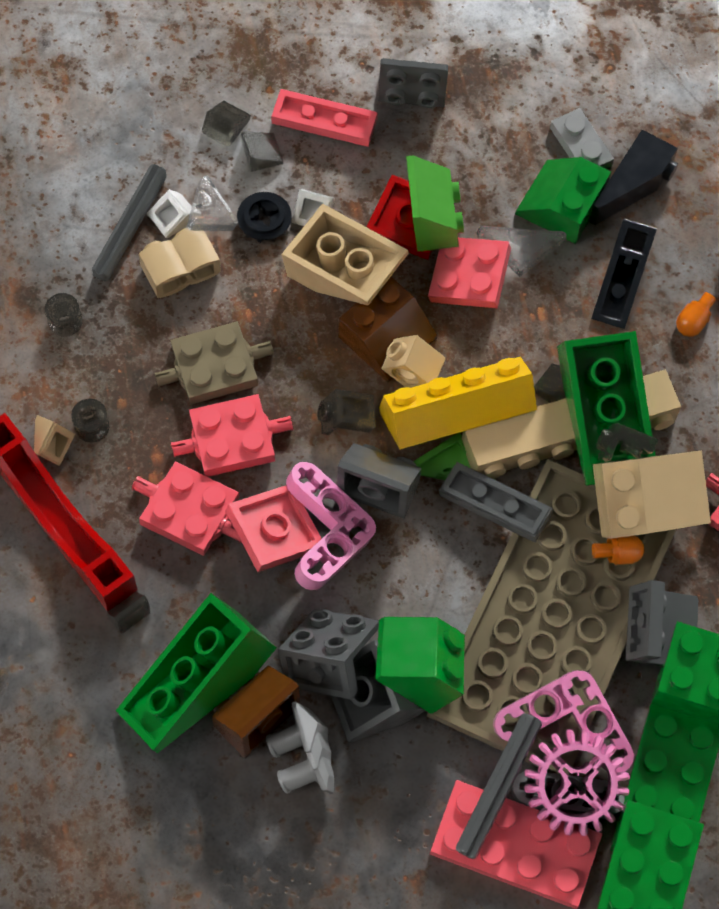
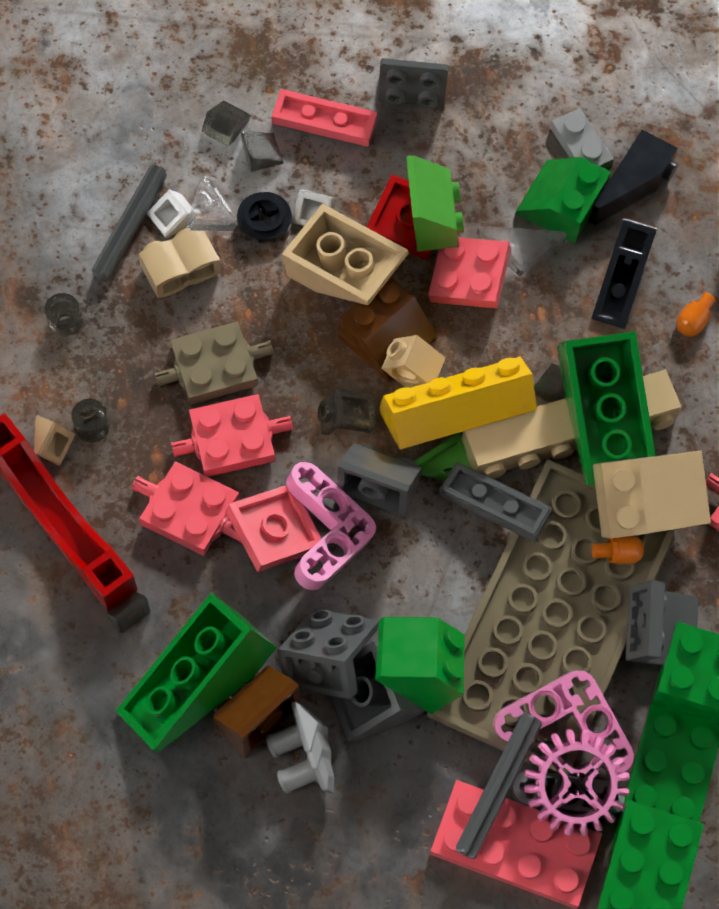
(631, 441): clear smoke bracket -> none

